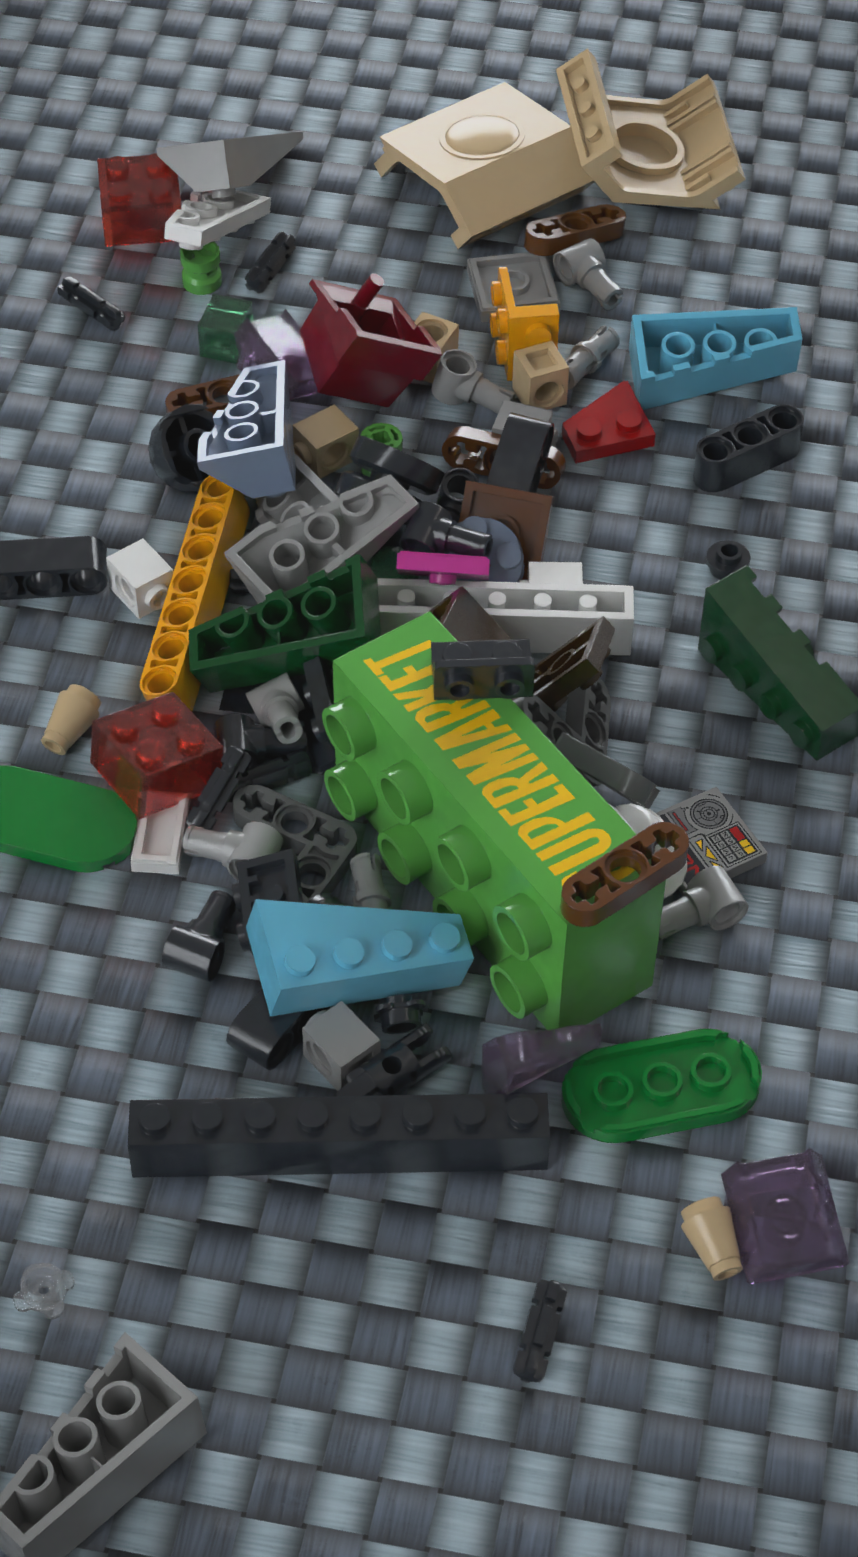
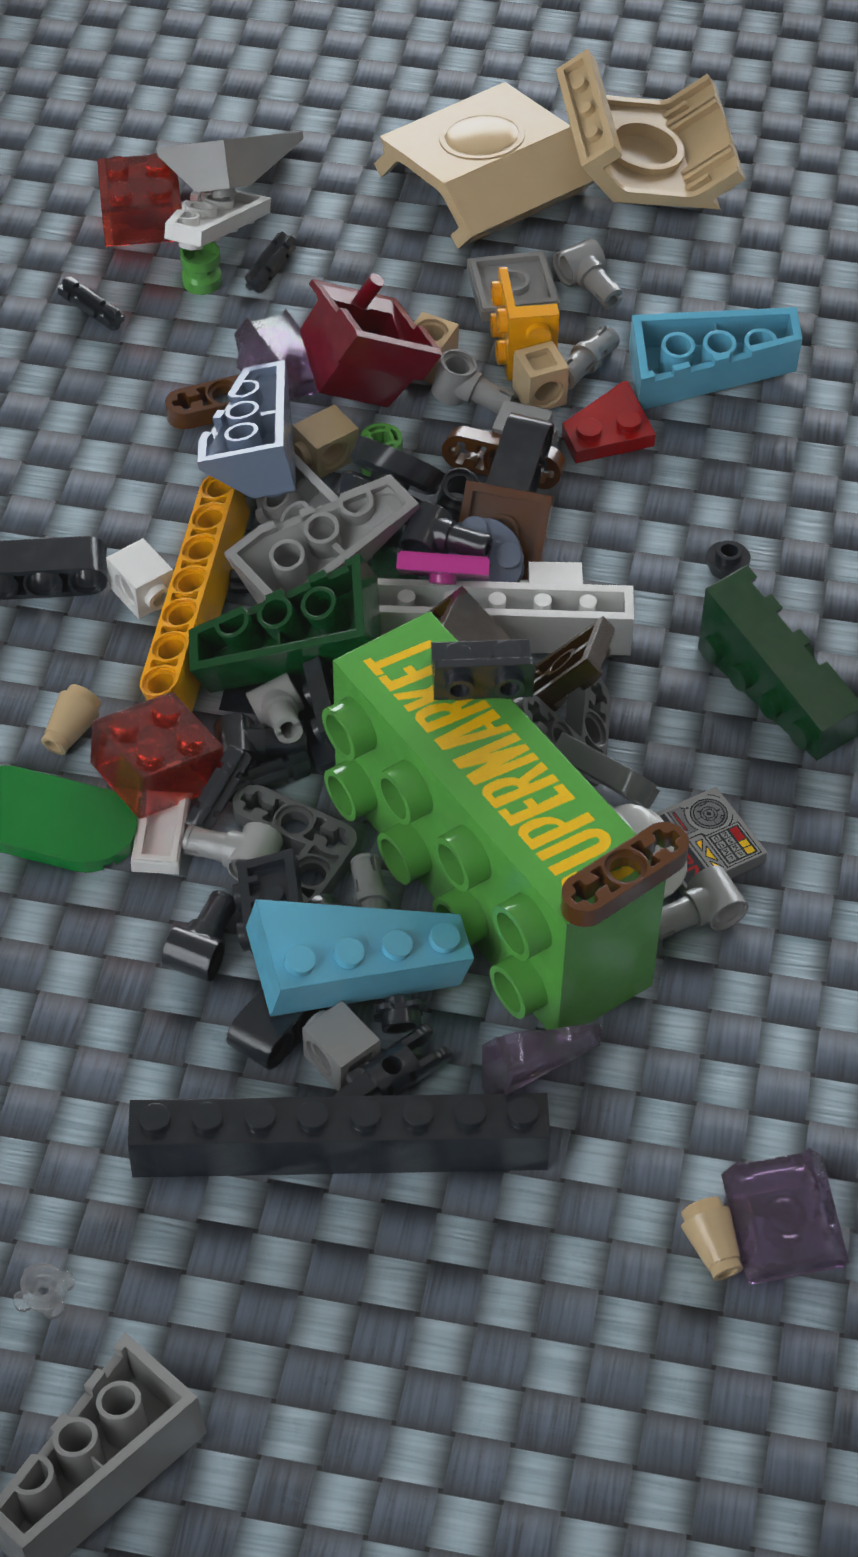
(175, 446): black cylinder -> none
(219, 325): clear green brick -> none
(539, 1331): black axle -> none
(564, 230): reddish brown beam -> none
(661, 1086): green tile -> none
(748, 448): black beam -> none

